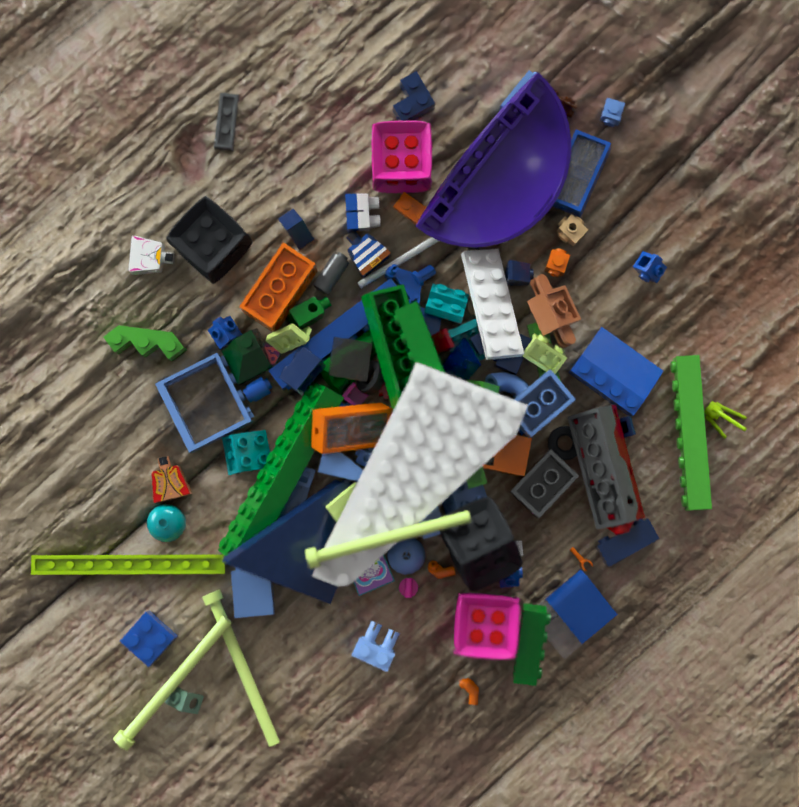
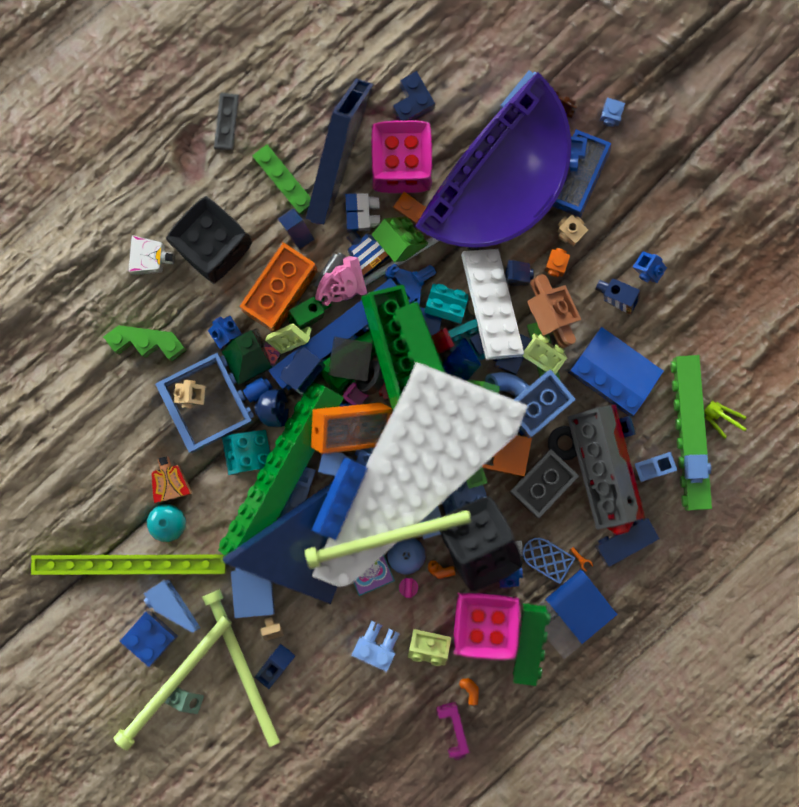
(168, 602): none -> medium blue slope
(189, 394): none -> tan brick
(271, 630): none -> tan tile
(272, 409): none -> dark blue cylinder
(274, 666): none -> dark blue slope
(282, 179): none -> bright green plate
(337, 150): none -> dark blue slope
(339, 499): none -> blue brick
(343, 281): none -> bright pink piece
(399, 238): none -> bright green slope
(429, 647): none -> yellowish green bracket
(447, 710): none -> magenta panel
(565, 570): none -> medium blue window
(578, 150): none -> blue plate
(625, 299): none -> dark blue torso
(656, 466): none -> medium blue brick
(696, 468): none -> medium blue brick

